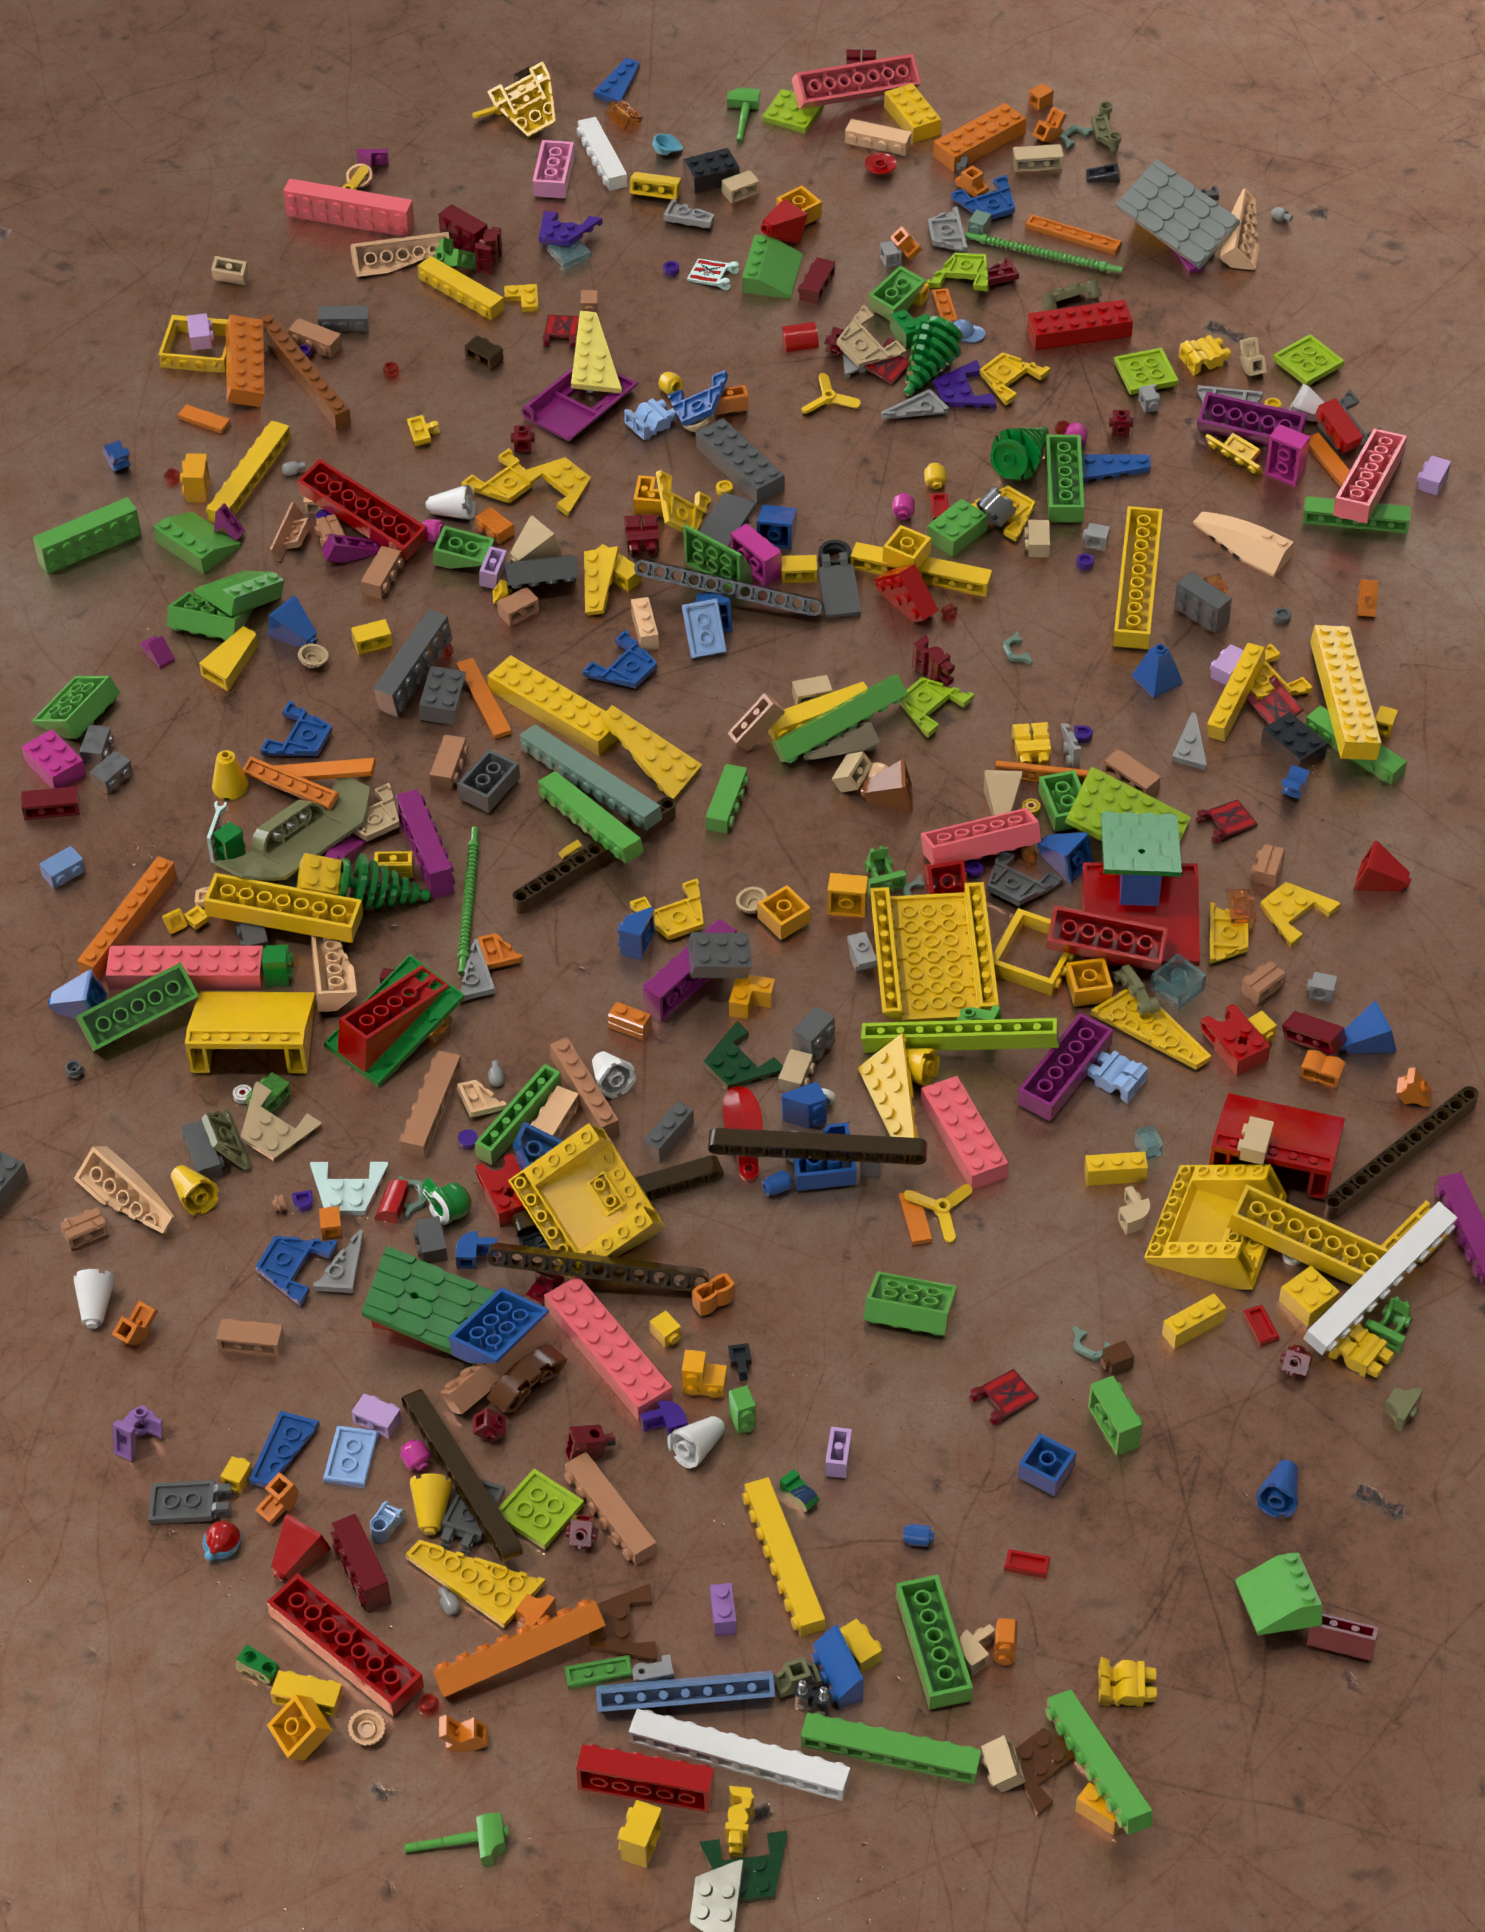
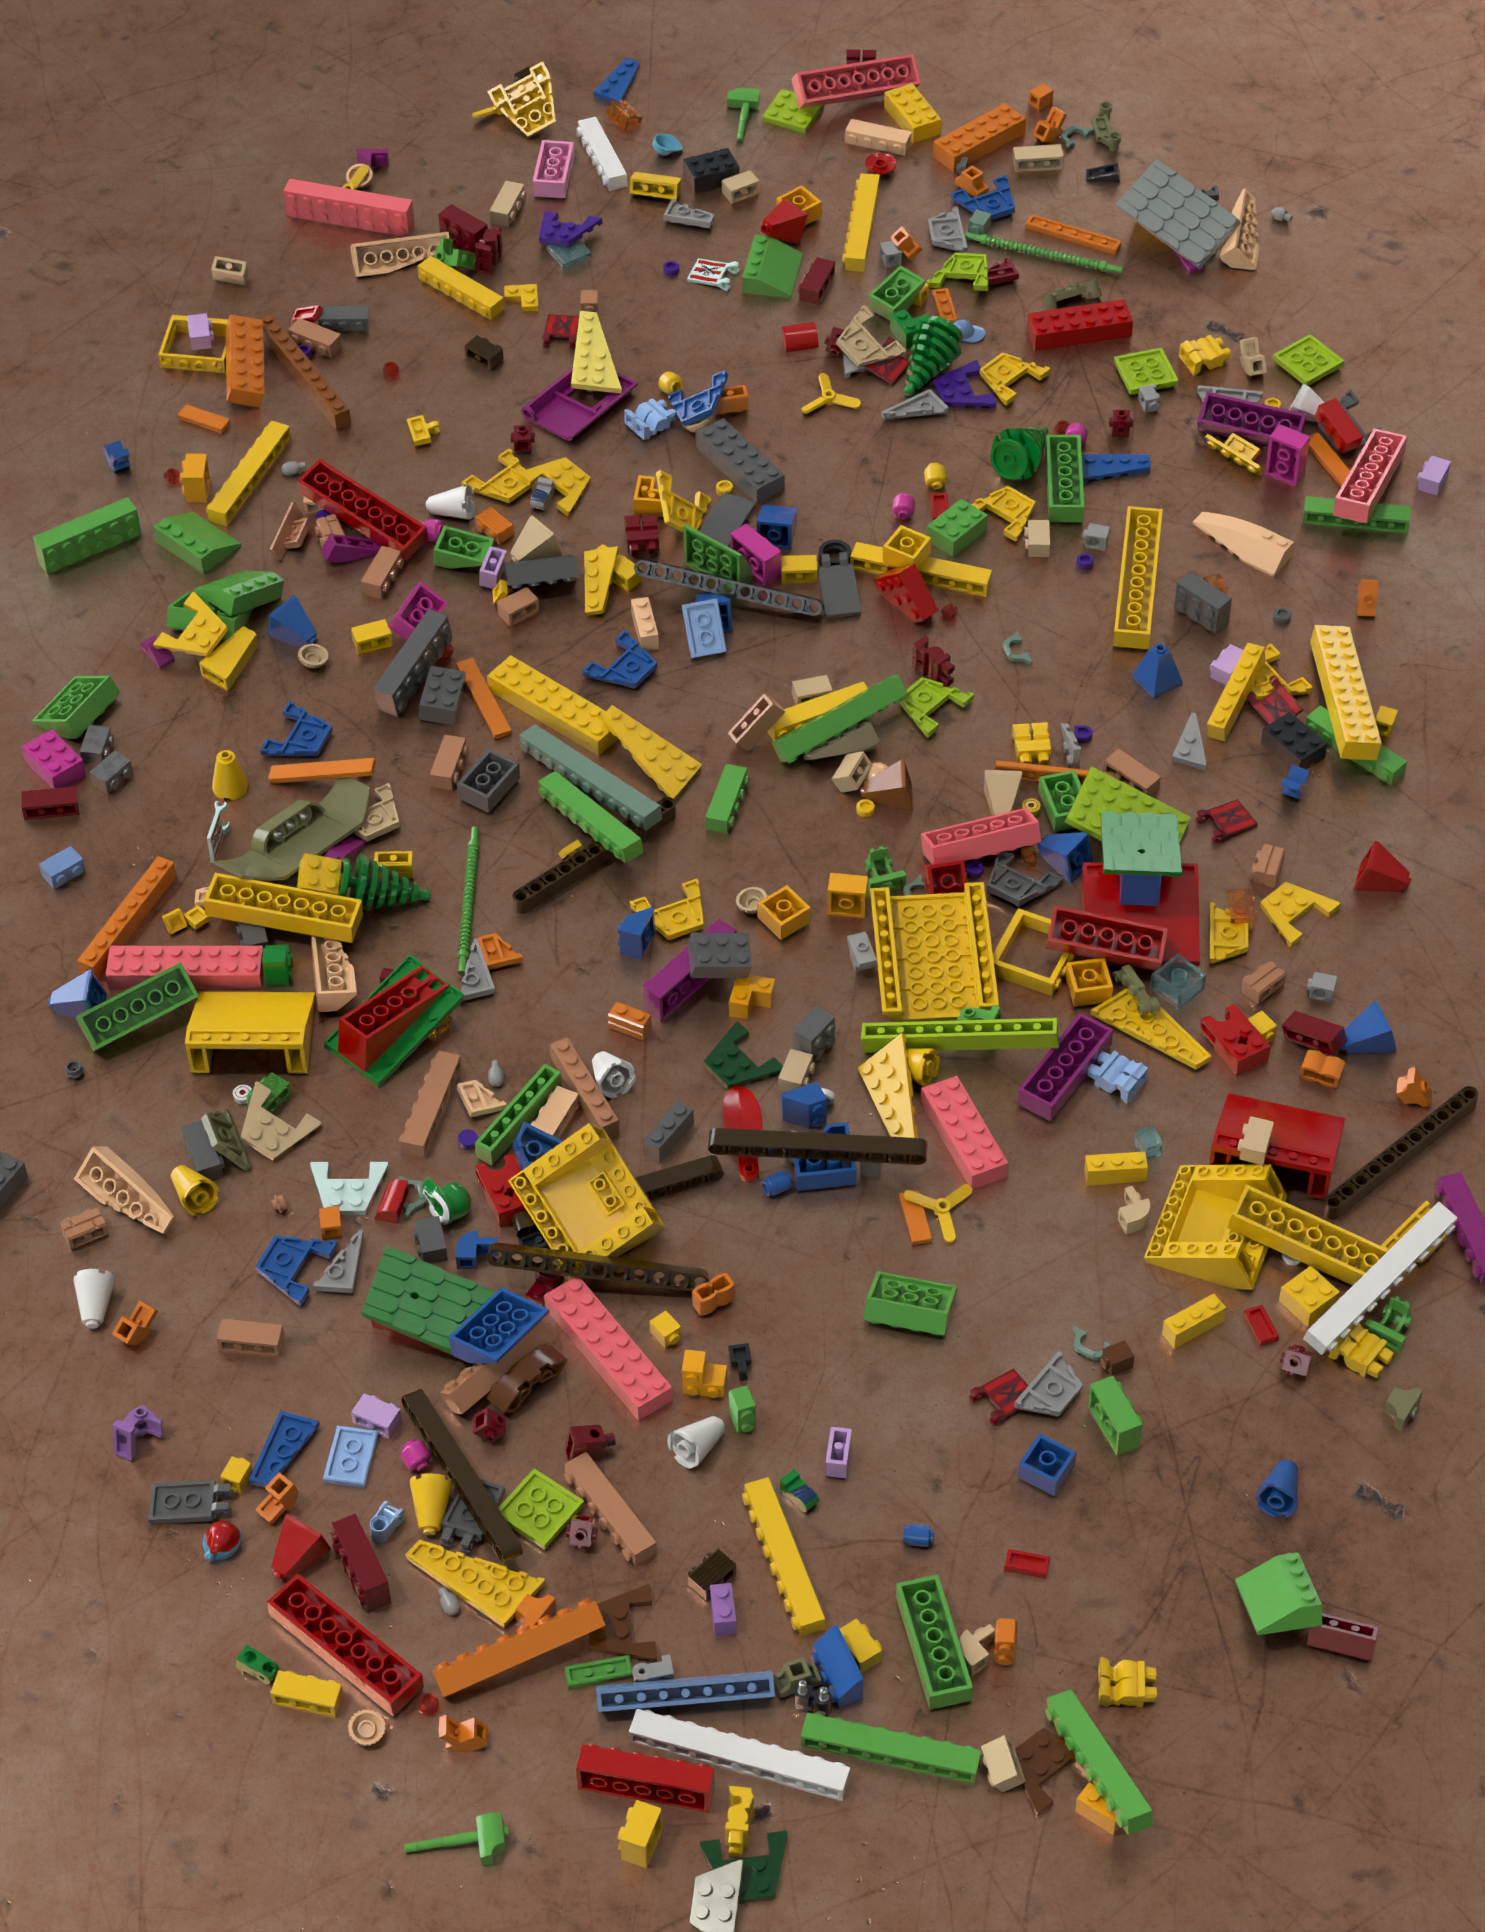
(200, 635): none -> yellow wing
(226, 519): magenta slope -> none
(229, 842): green brick -> none
(290, 783): orange tile -> none
(299, 1727): light orange brick -> none
(303, 1200): dark purple tile -> none
(309, 314): none -> red tile
(415, 608): none -> dark pink brick
(425, 843): magenta brick -> none
(507, 203): none -> tan brick
(542, 494): none -> light grey leg
(667, 1415): dark purple brick -> none
(713, 1570): none -> dark brown brick
(862, 222): none -> yellow brick
(865, 808): none -> yellow tile
(996, 507): dark grey brick -> none
(1051, 1389): none -> light grey wing

